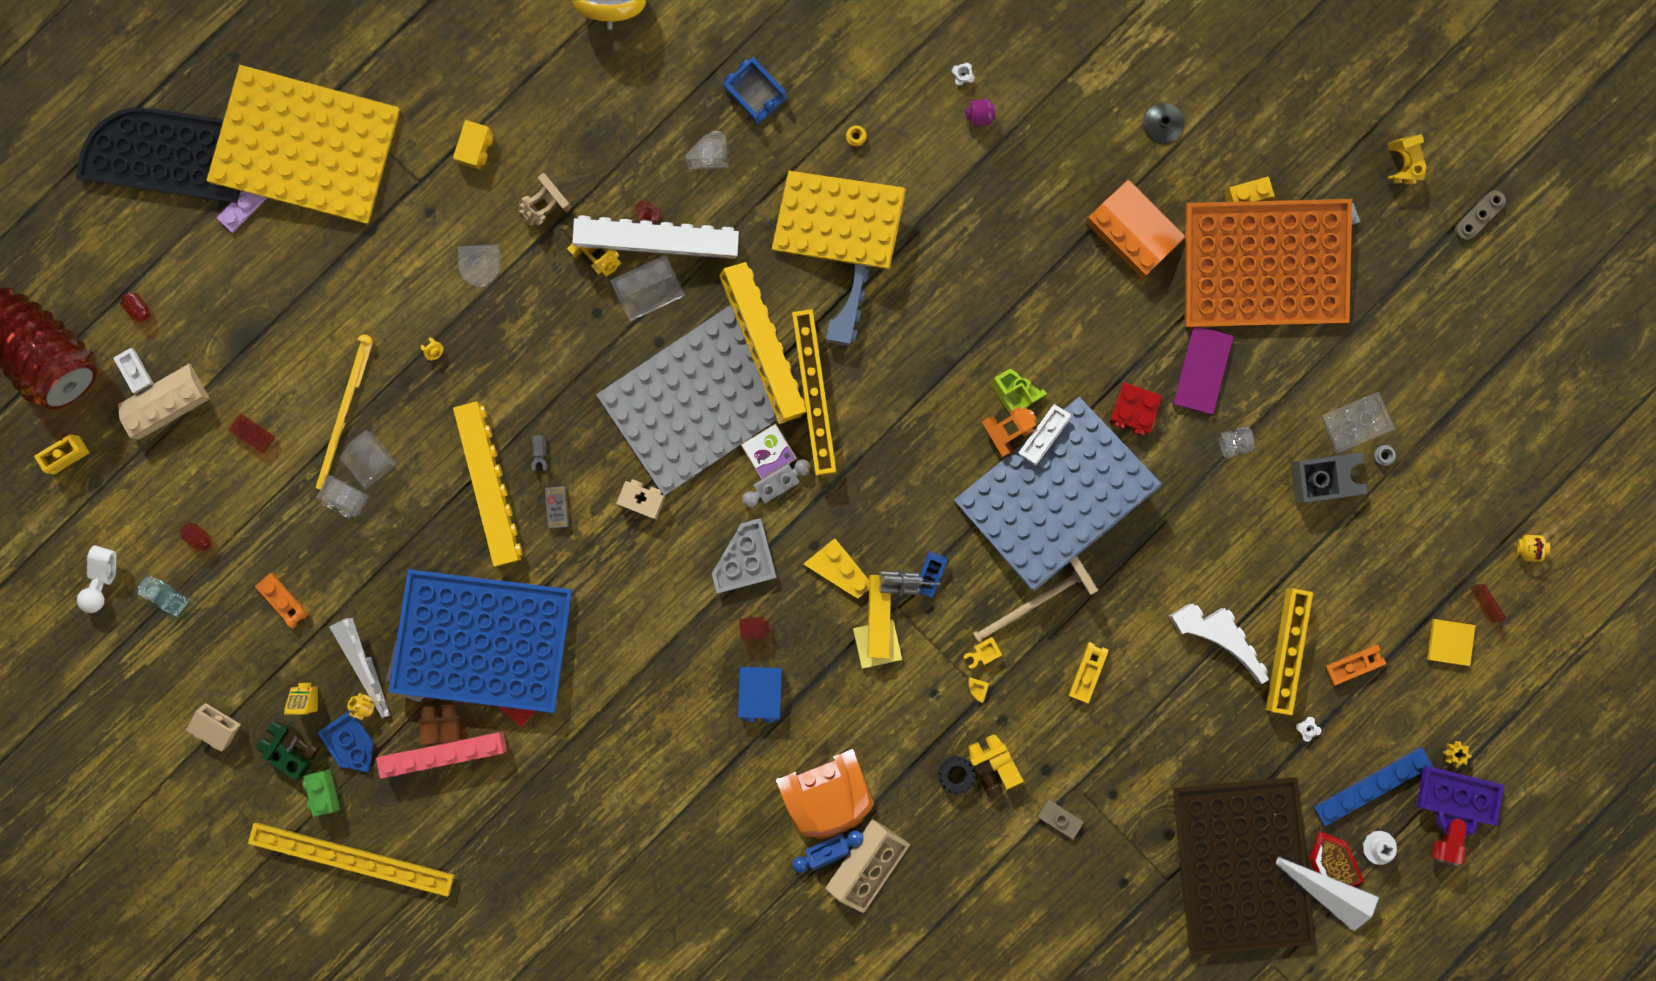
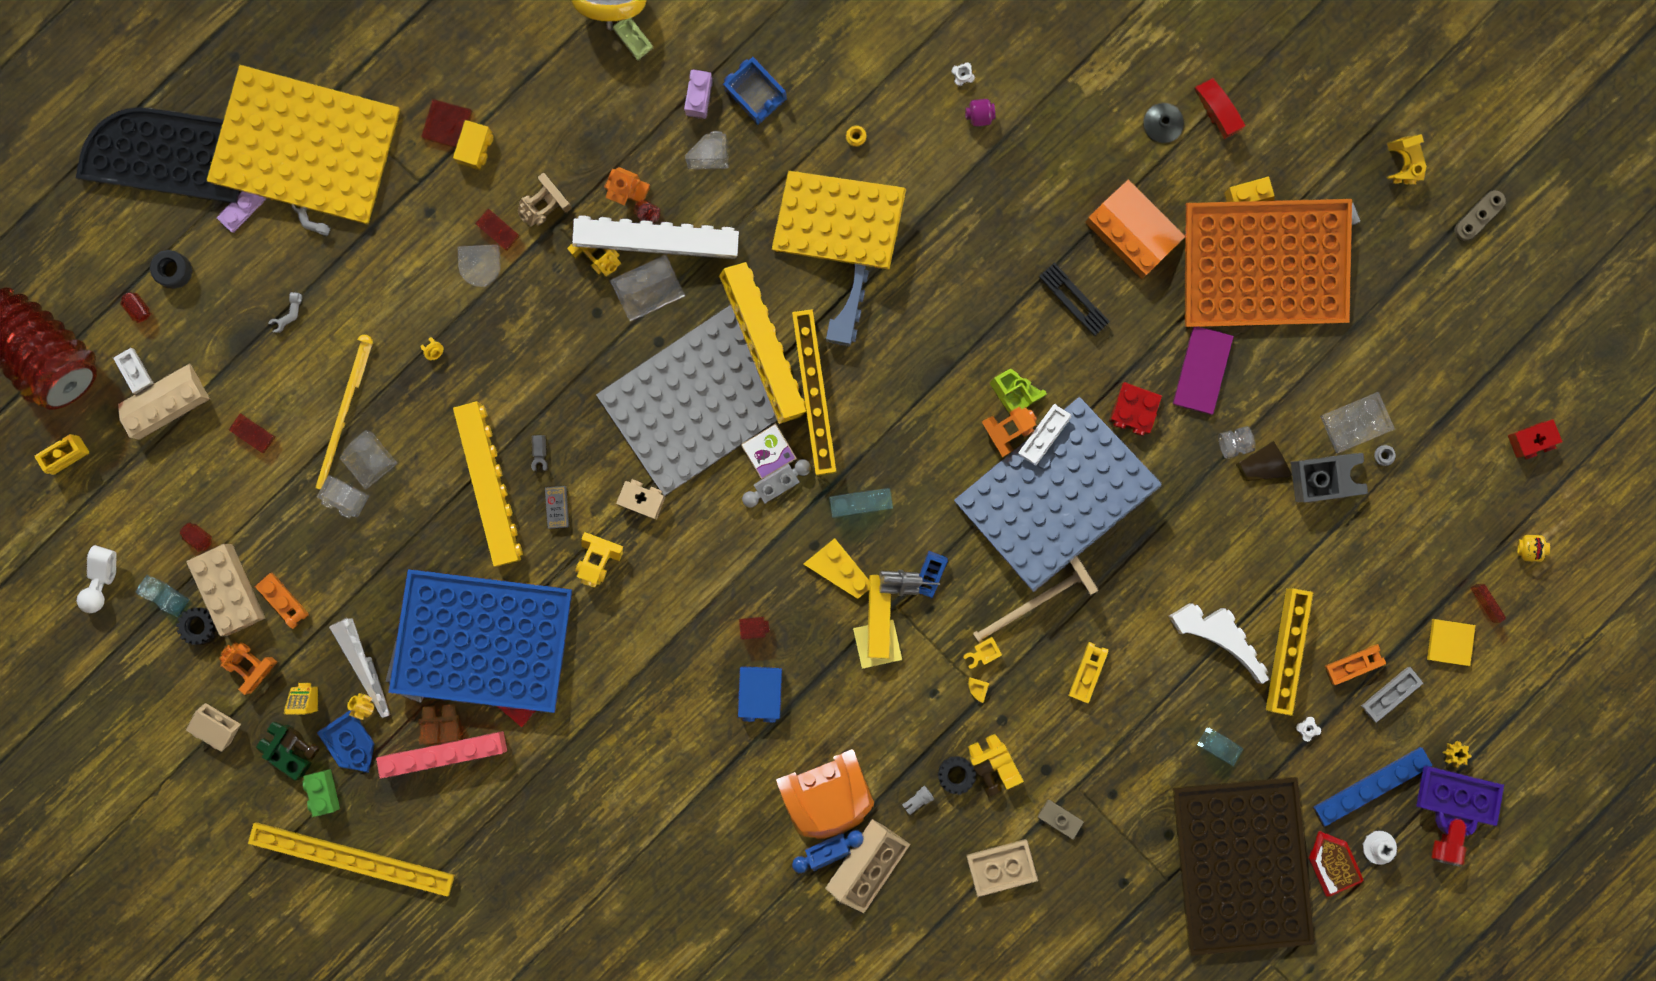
(158, 266): none -> black tyre
(185, 629): none -> black tyre
(225, 589): none -> tan brick
(235, 654): none -> orange tile
(295, 300): none -> light grey arm
(319, 228): none -> light grey arm
(445, 123): none -> clear red tile
(497, 229): none -> clear red plate
(591, 573): none -> yellow tile
(624, 186): none -> orange tile
(633, 38): none -> yellowish green plate
(698, 94): none -> lavender brick
(745, 559): light grey plate -> none
(860, 502): none -> clear light blue slope
(922, 797): none -> light grey pin
(1002, 867): none -> tan plate
(1053, 278): none -> black container
(1220, 108): none -> red slope
(1220, 746): none -> clear light blue slope
(1264, 464): none -> dark brown slope
(1344, 901): white wedge -> none
(1392, 694): none -> light grey plate
(1546, 434): none -> red brick

